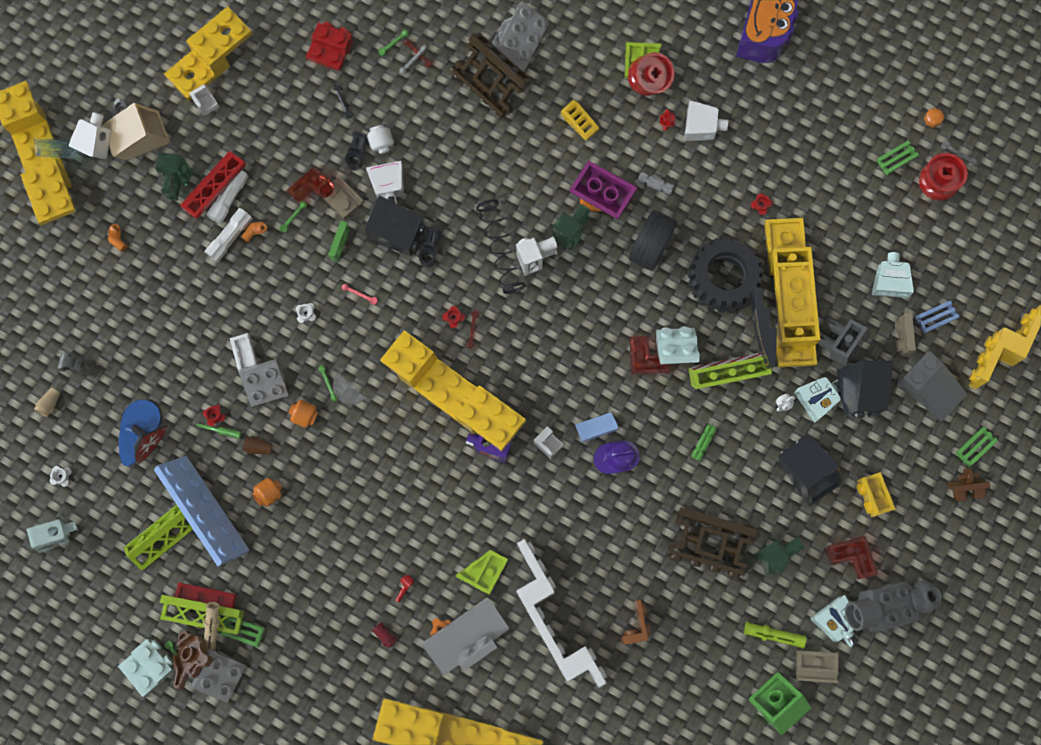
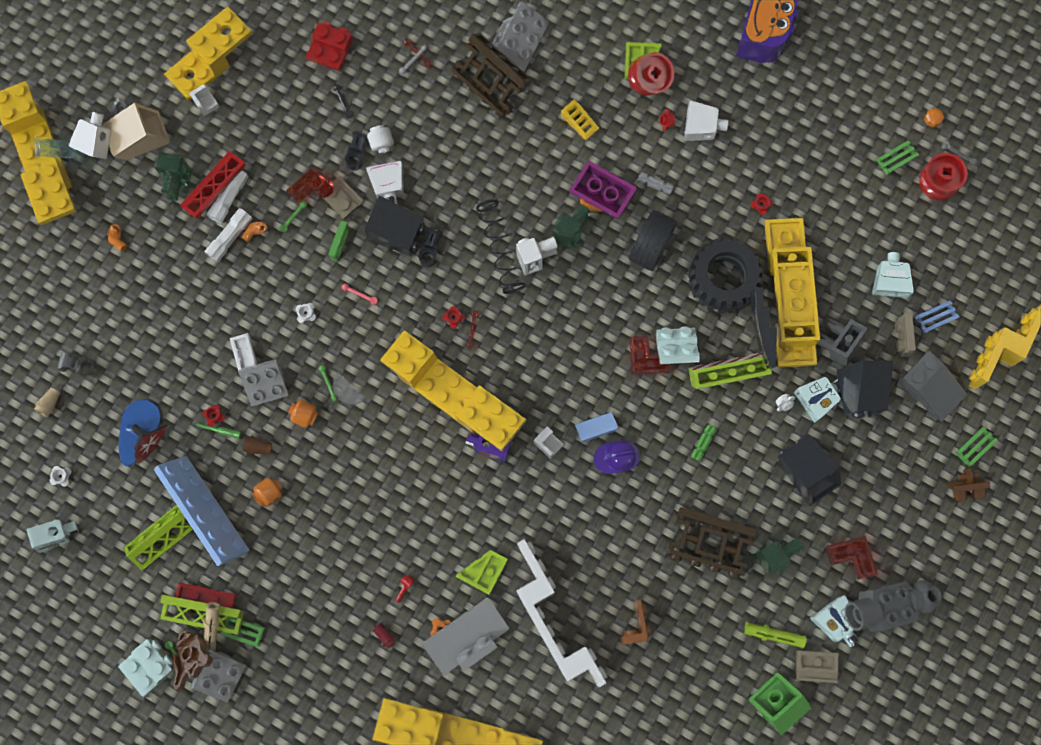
(382, 51): bright green hinge -> none
(875, 495): yellow bracket -> none

